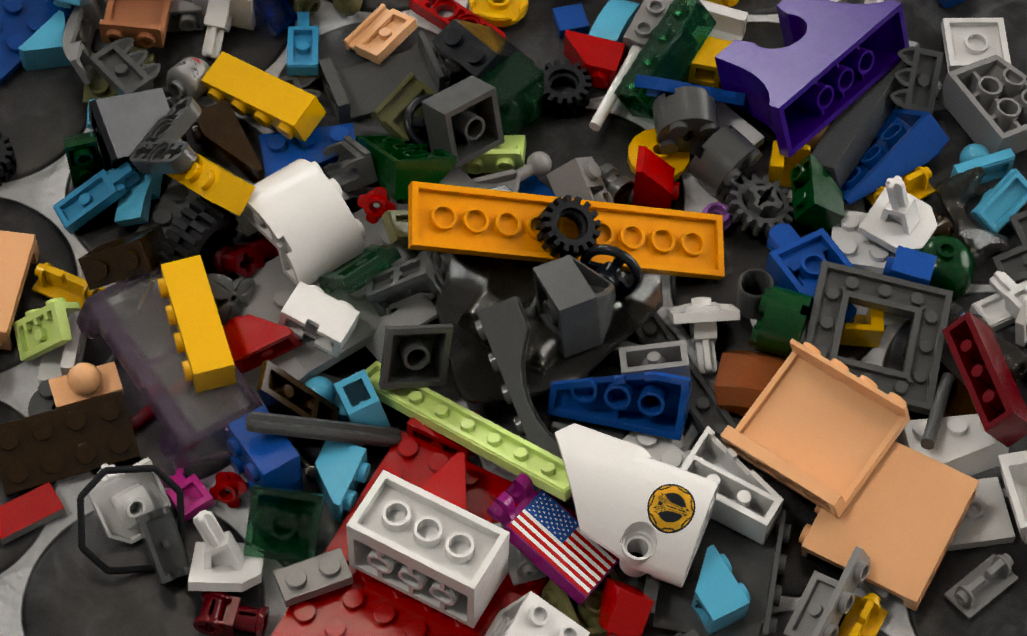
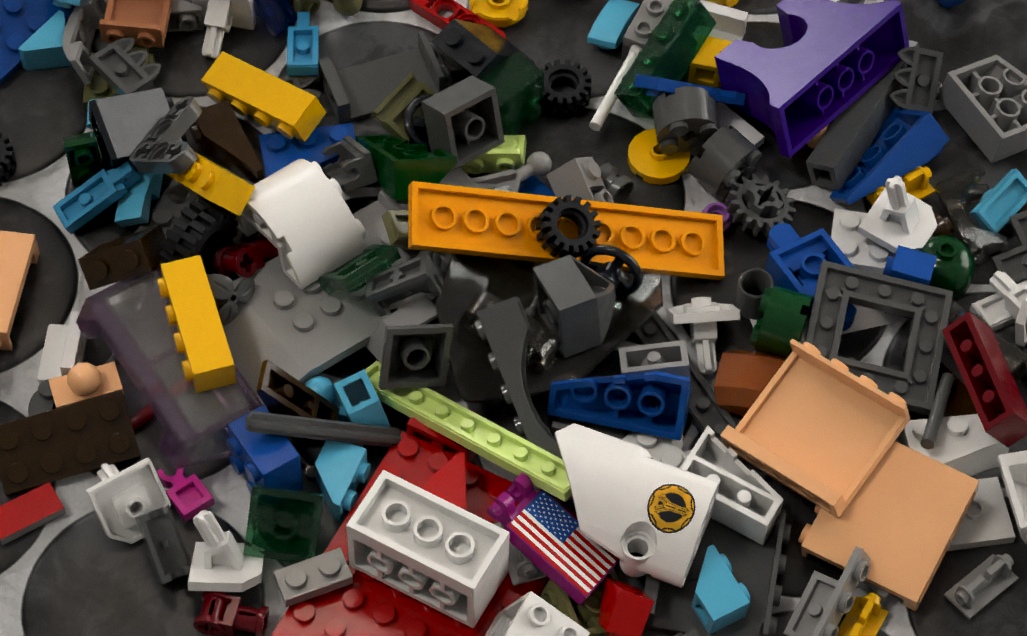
(44, 328): yellowish green bracket -> none
(59, 283): yellow hinge -> none
(81, 516): black piece -> none
(186, 77): light grey head -> none
(229, 481): red plate -> none
(257, 340): red slope -> none
(319, 317): white brick -> none
(377, 195): red plate -> none
(380, 34): light nougat plate -> none
(570, 18): blue tile -> none
(598, 55): red slope -> none
(654, 181): red slope -> none
(781, 166): yellow panel -> none
(815, 195): dark green slope -> none
(865, 330): yellow panel -> none
(973, 40): white plate -> none
(994, 165): medium azure tile -> none

